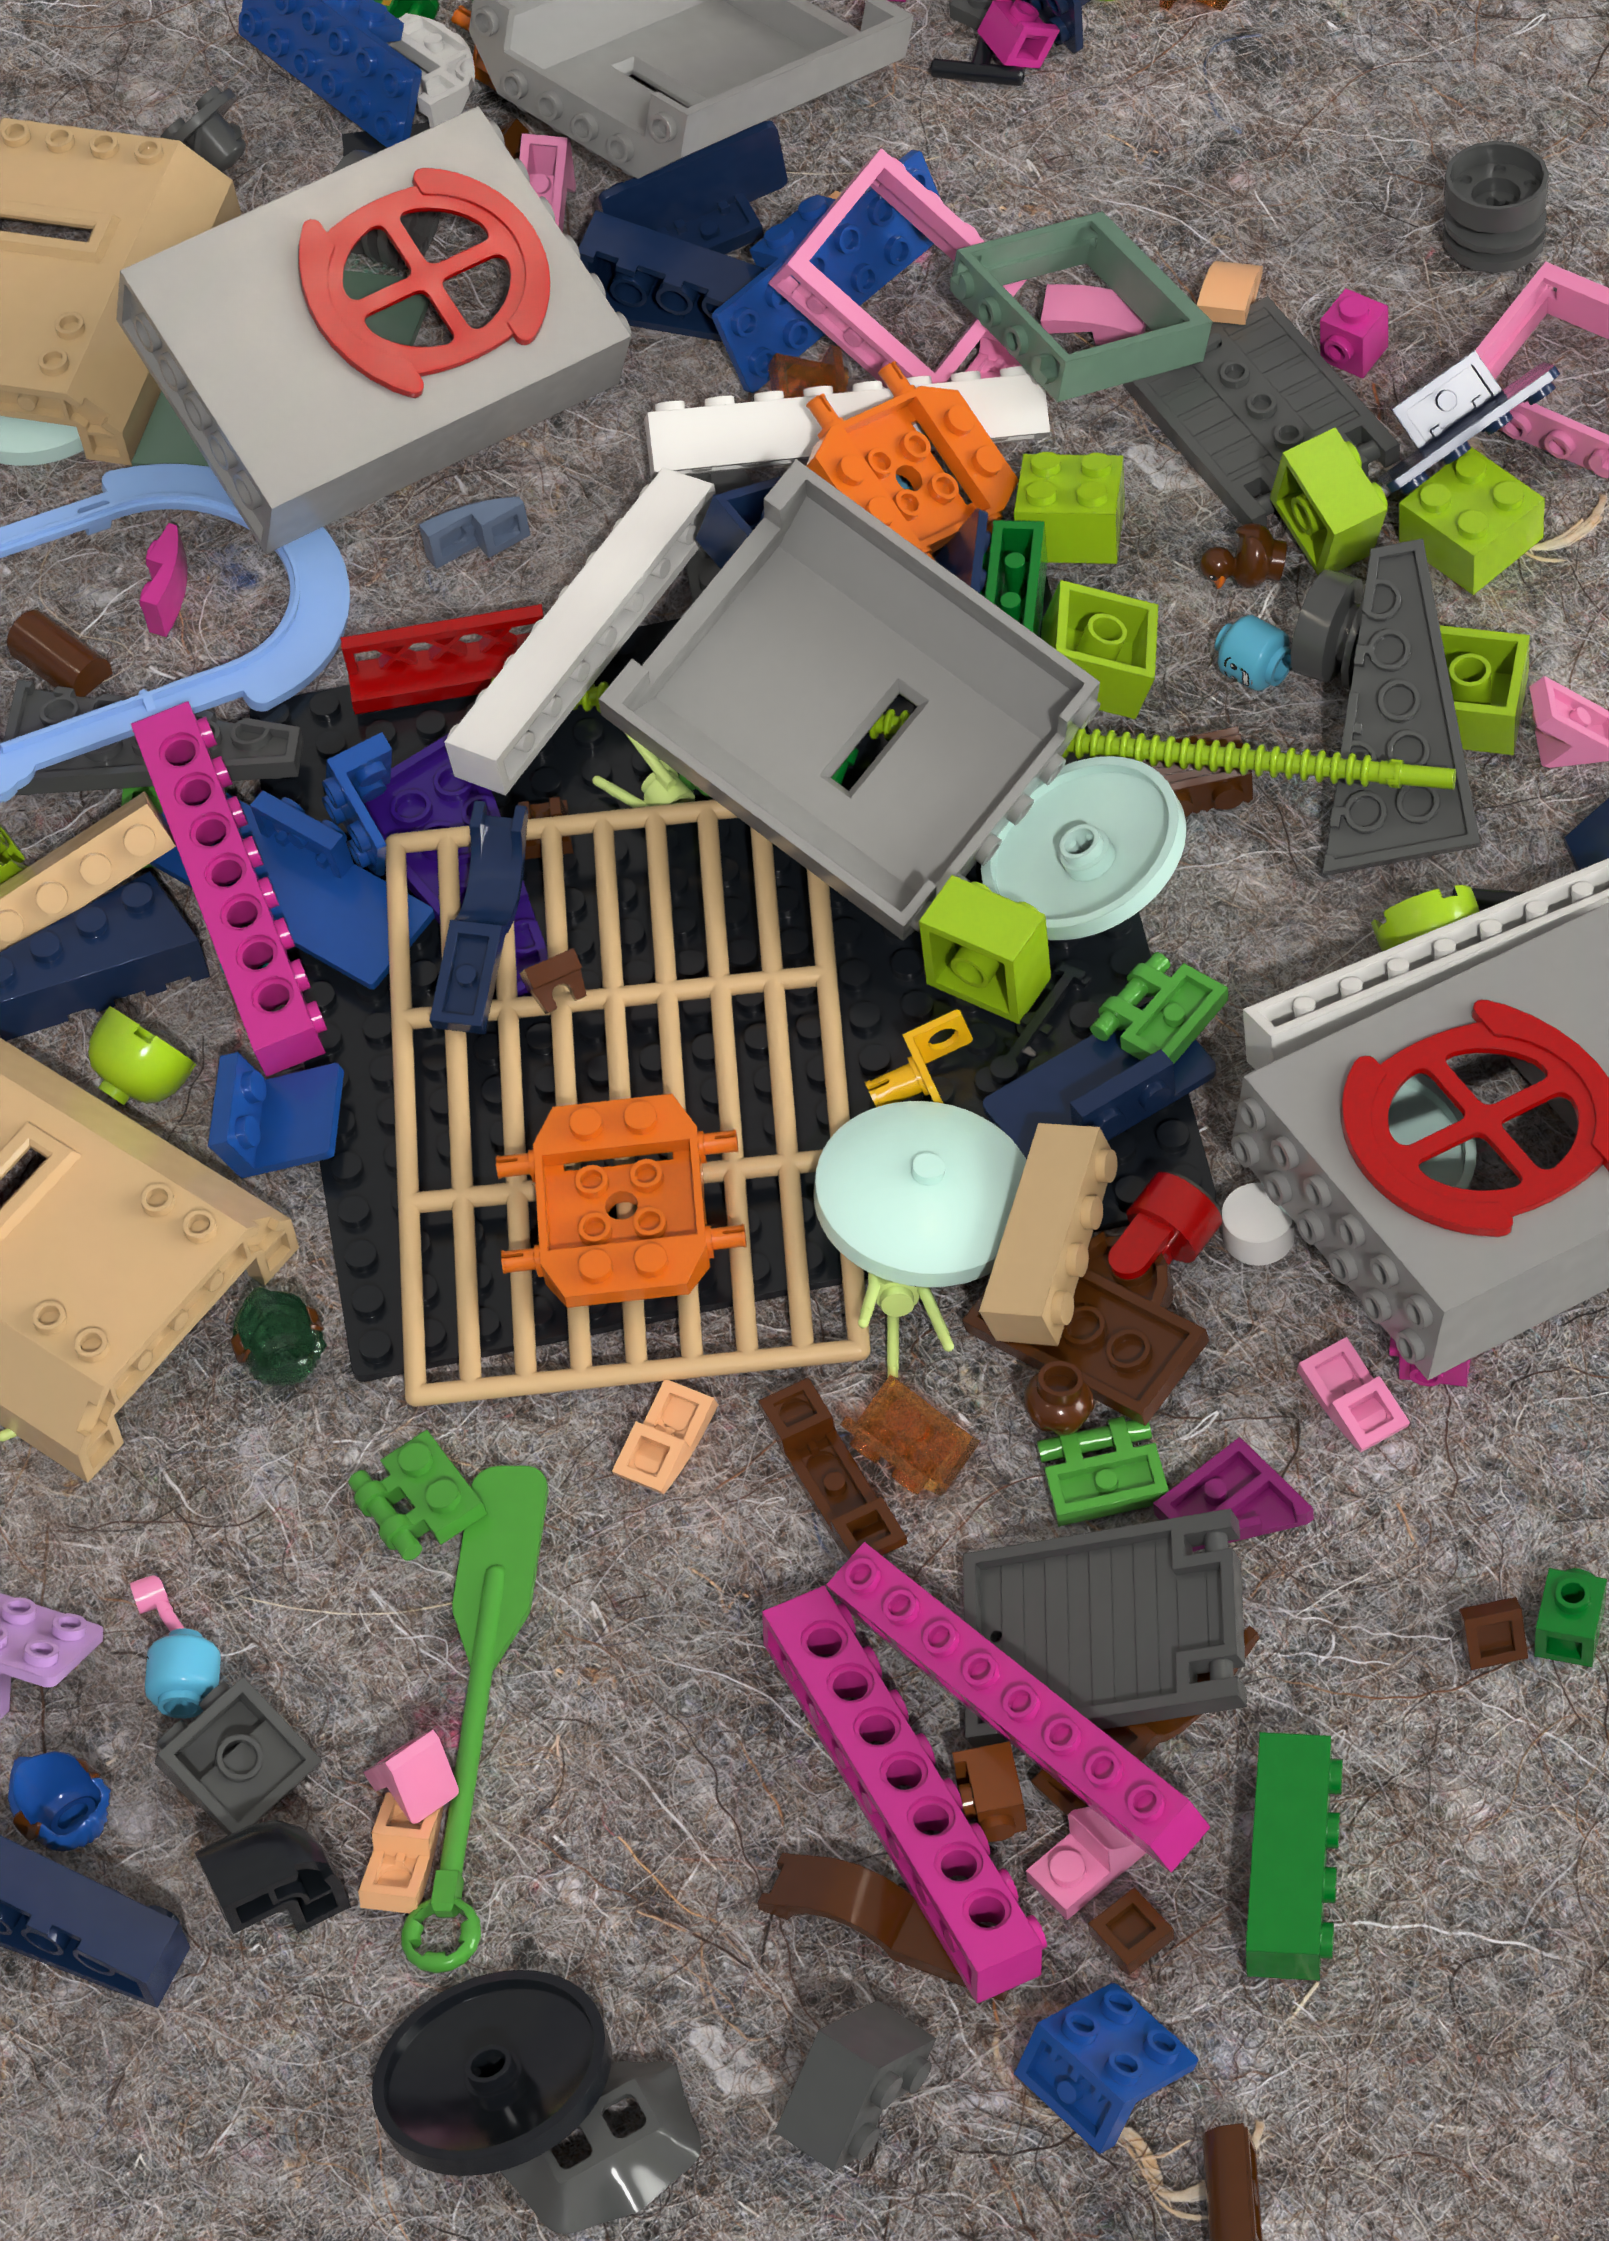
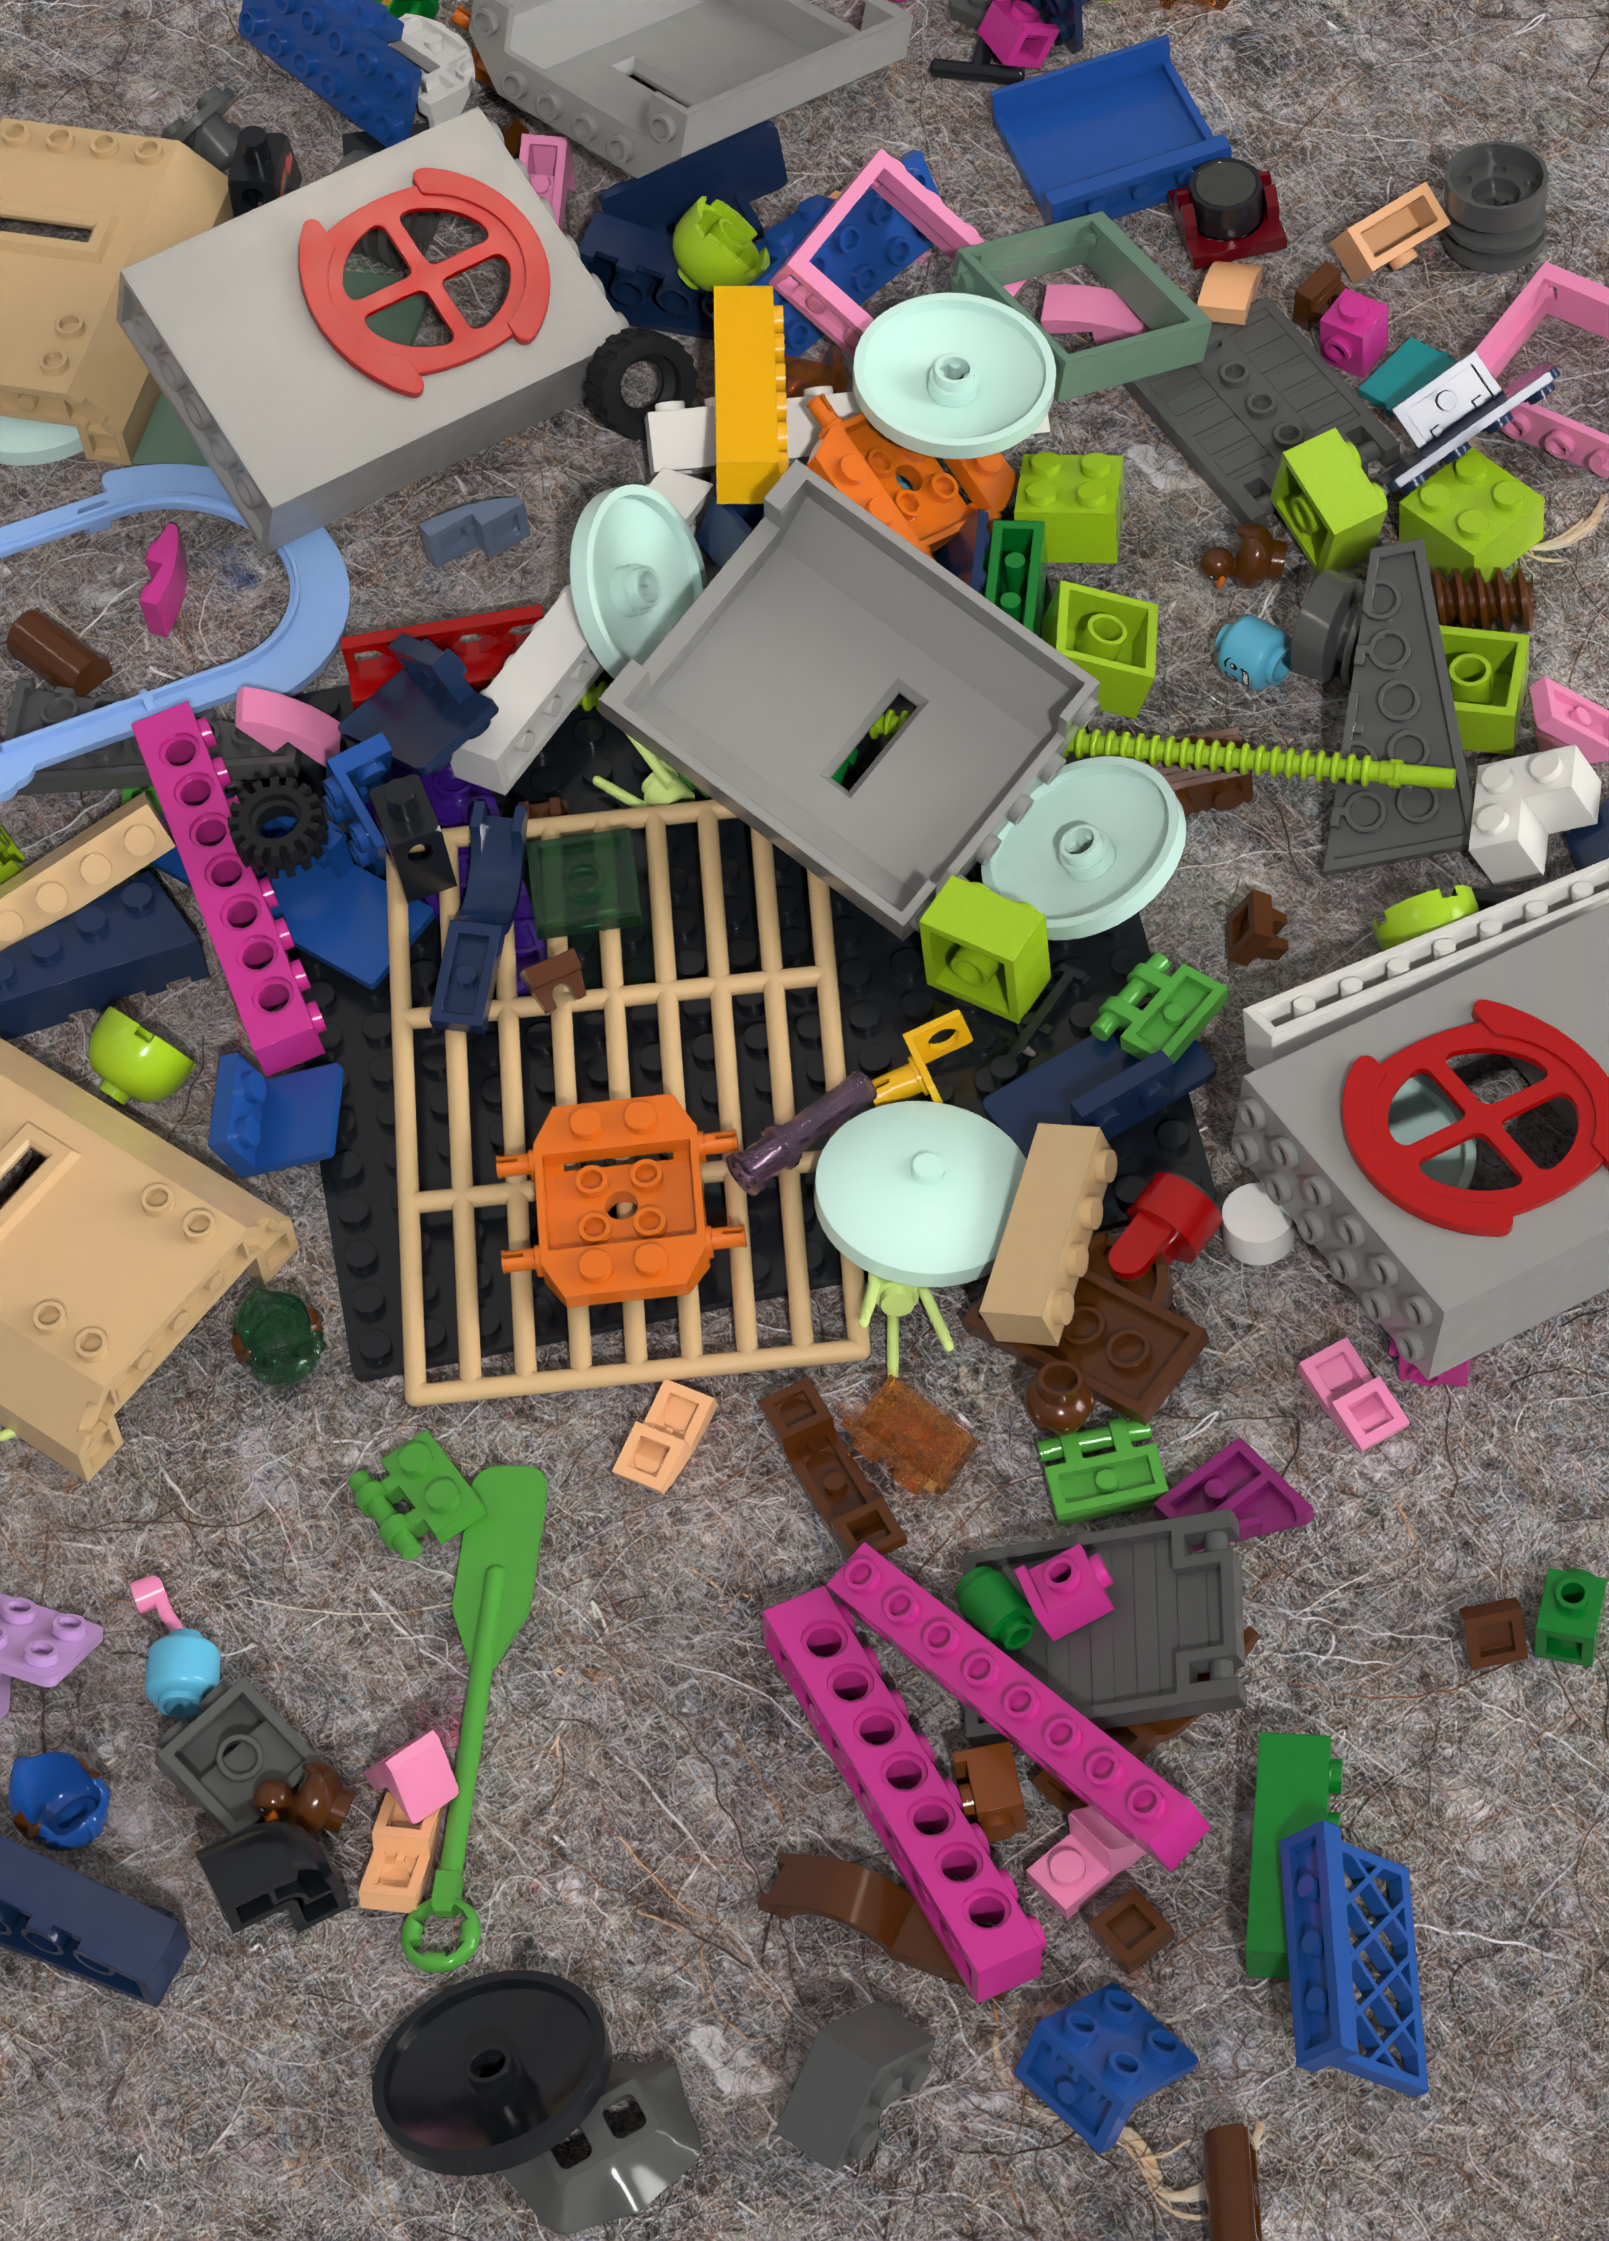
(261, 166): none -> black torso
(272, 803): none -> black tyre
(280, 719): none -> bright pink slope
(318, 1804): none -> reddish brown animal
(407, 820): none -> black torso
(423, 708): none -> dark blue bracket
(584, 883): none -> clear green plate
(616, 357): none -> black tyre
(632, 573): none -> light aqua dish
(717, 247): none -> lime cylinder
(749, 393): none -> yellow brick
(783, 1144): none -> pin
(954, 375): none -> light aqua dish
(995, 1608): none -> green brick
(1067, 1590): none -> dark pink brick
(1105, 133): none -> blue panel
(1225, 203): none -> piece
(1252, 930): none -> reddish brown tile
(1317, 296): none -> reddish brown tile
(1327, 1964): none -> blue fence
(1390, 234): none -> light nougat brick
(1403, 374): none -> teal piece
(1484, 599): none -> reddish brown piece
(1524, 802): none -> white brick

